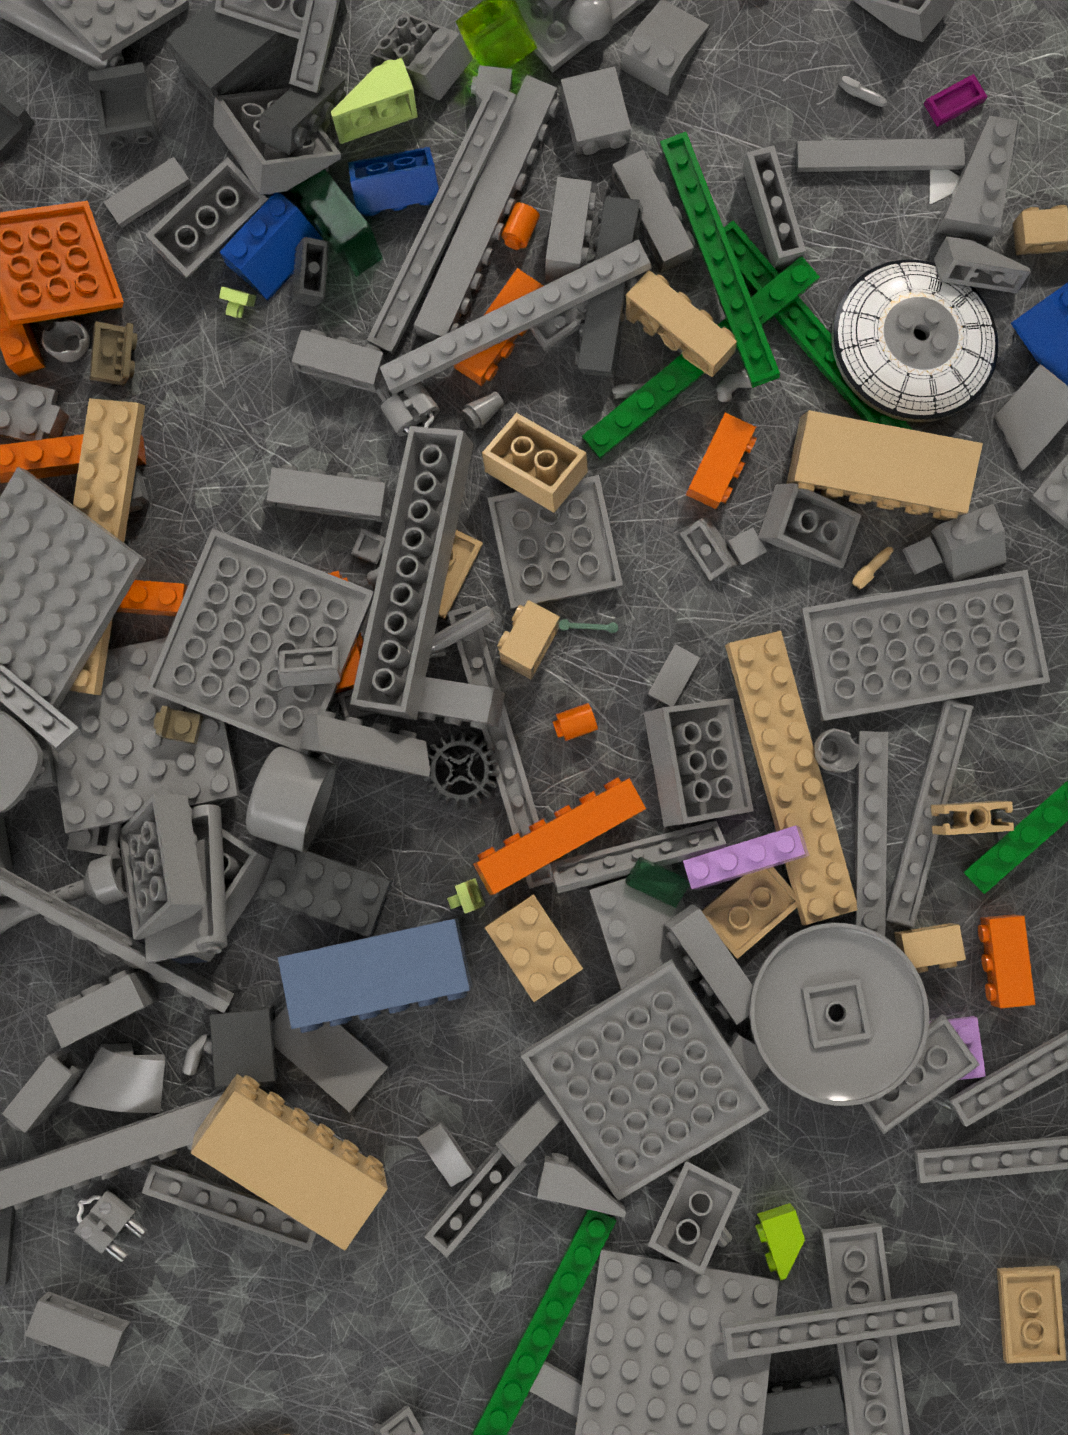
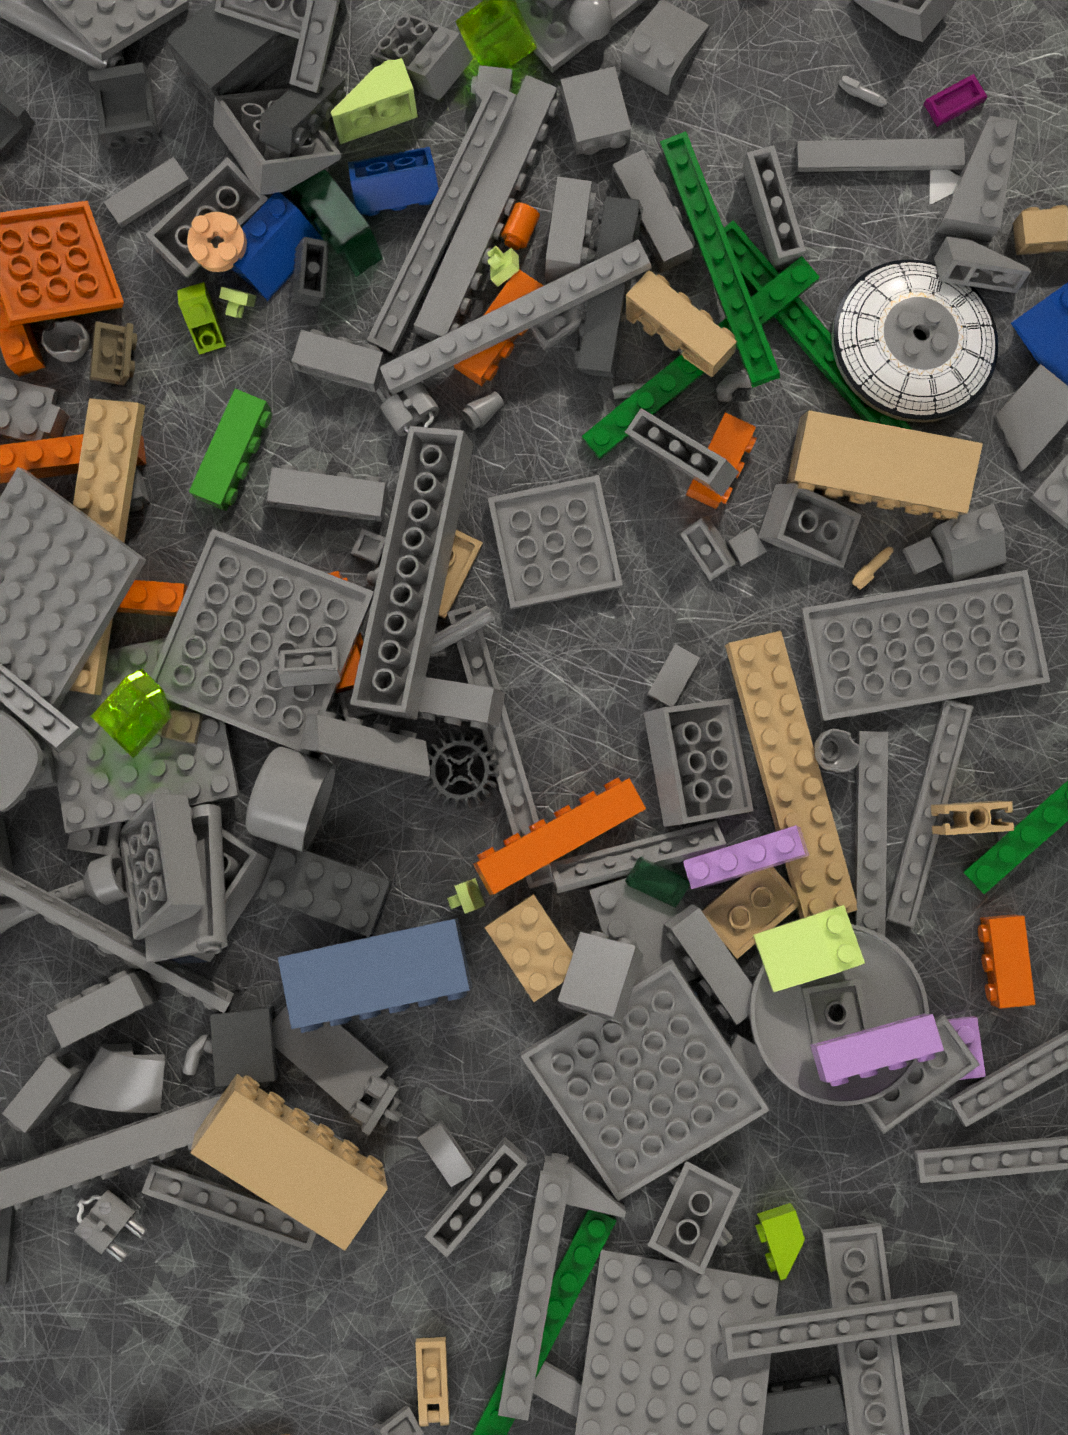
(77, 1329): light grey brick -> none
(134, 712): none -> clear neon green slope
(201, 318): none -> lime slope
(207, 227): none -> light nougat plate
(231, 450): none -> bright green brick
(369, 1115): none -> light grey hips
(432, 1380): none -> tan plate
(502, 265): none -> yellowish green tile
(529, 638): tan brick -> none
(529, 1130): light grey tile -> none
(534, 1295): none -> light grey plate
(535, 462): tan brick -> none
(564, 625): sand green hinge -> none
(575, 722): orange brick -> none
(601, 976): none -> light grey brick
(682, 452): none -> light grey brick
(809, 948): none -> yellowish green slope
(877, 1048): none -> lavender brick
(932, 946): tan brick -> none
(1031, 1314): tan tile -> none

